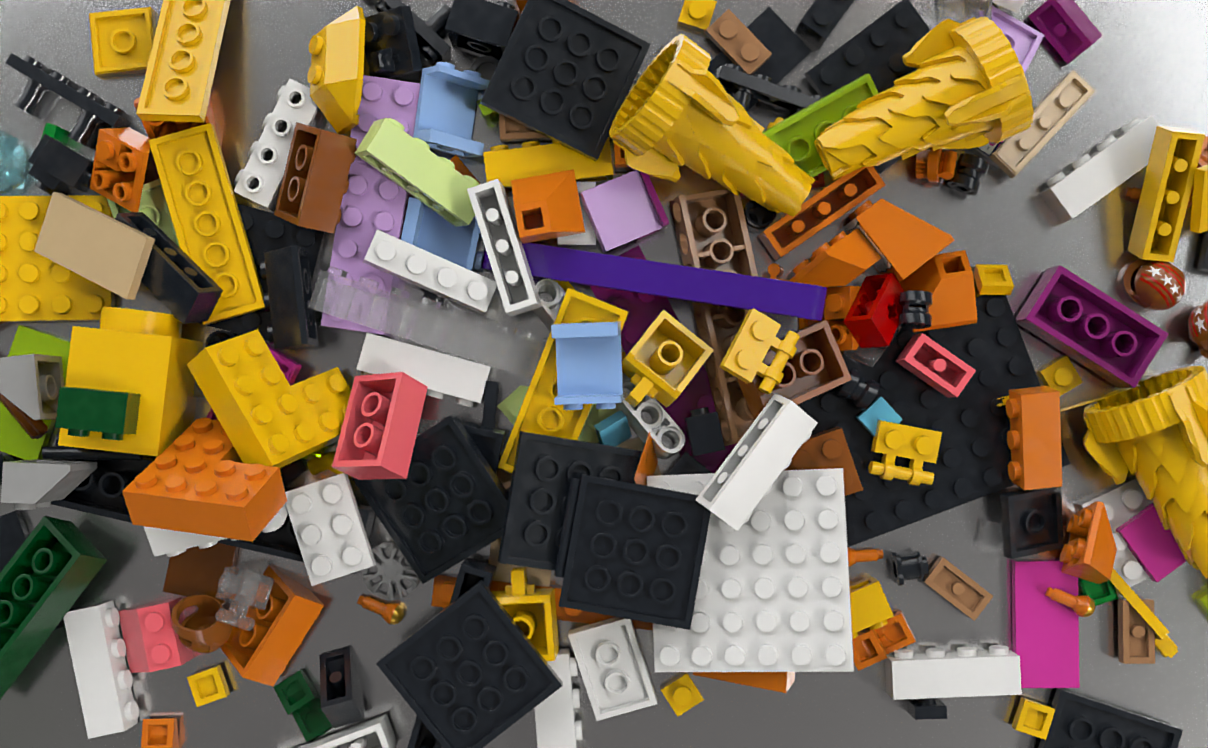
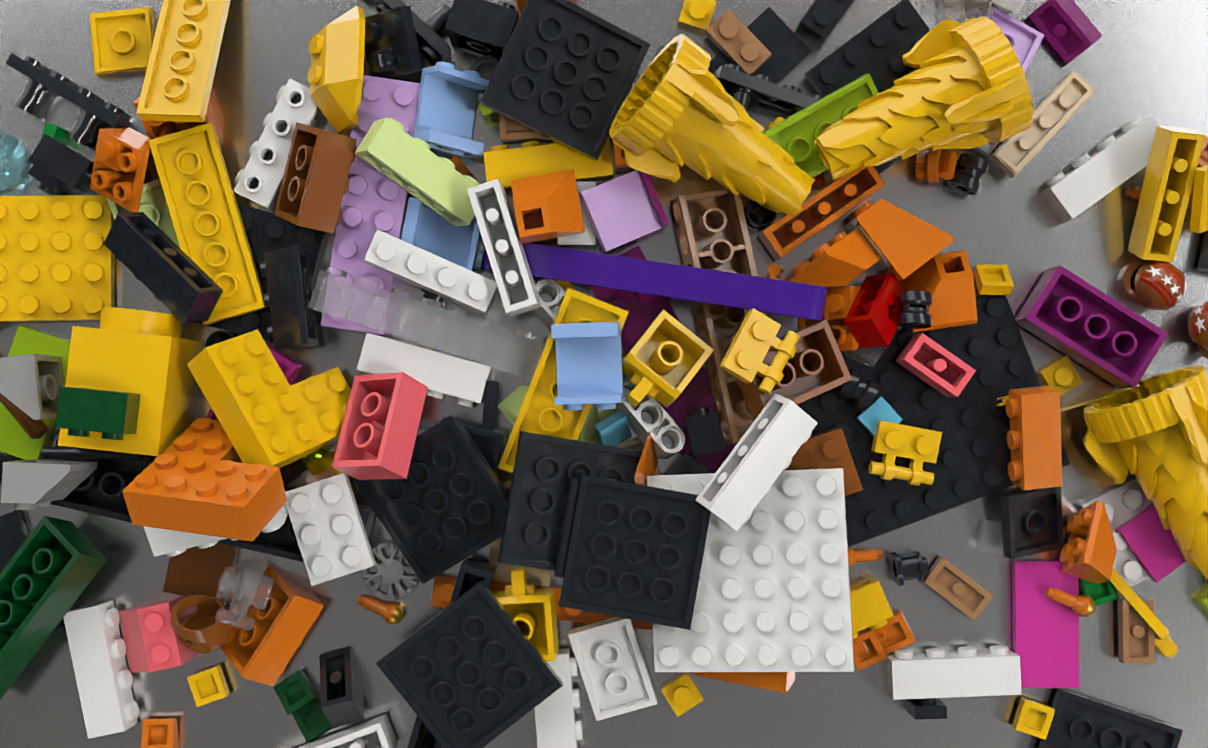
(94, 245): tan tile -> none

